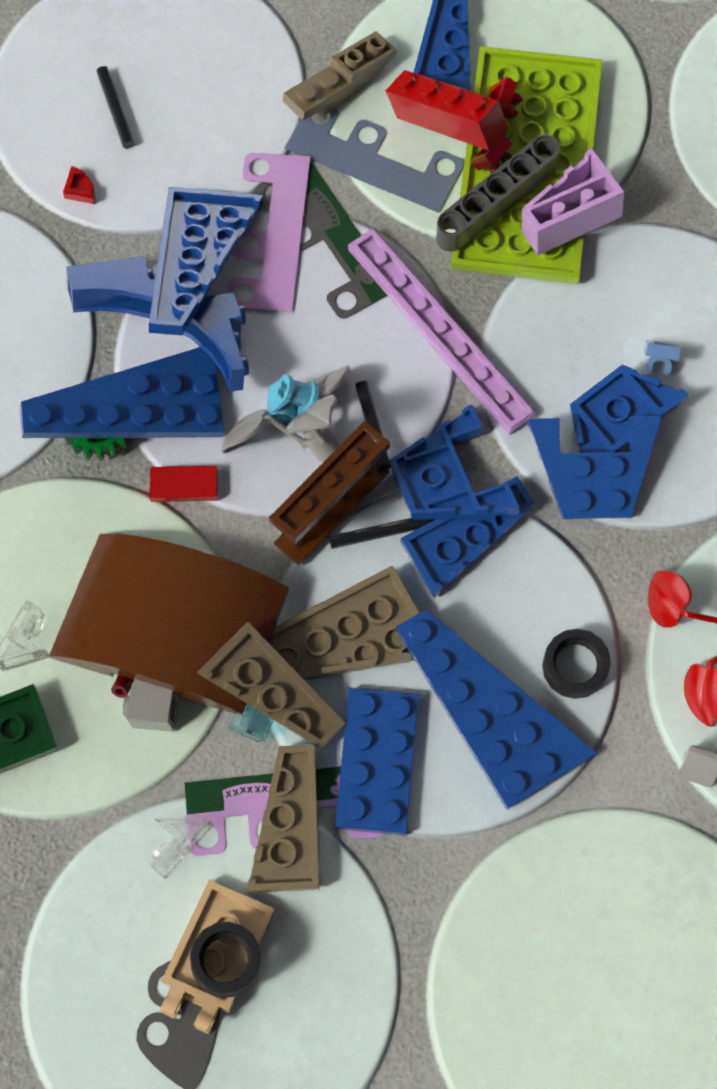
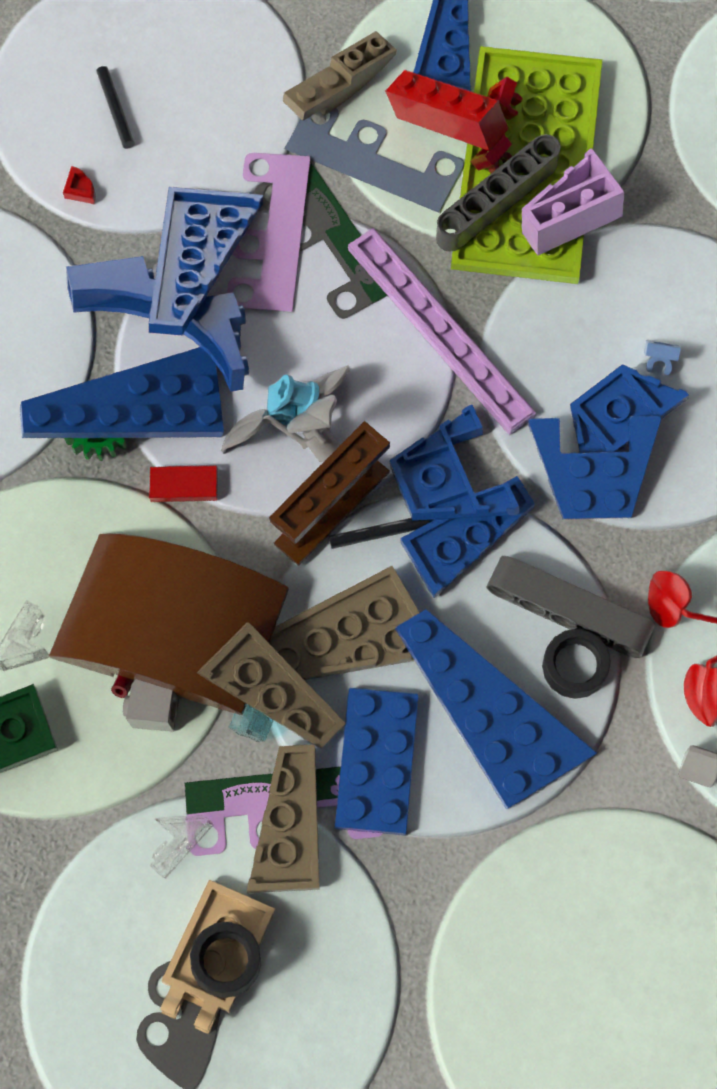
(371, 418): black bar -> none
(570, 606): none -> dark grey beam

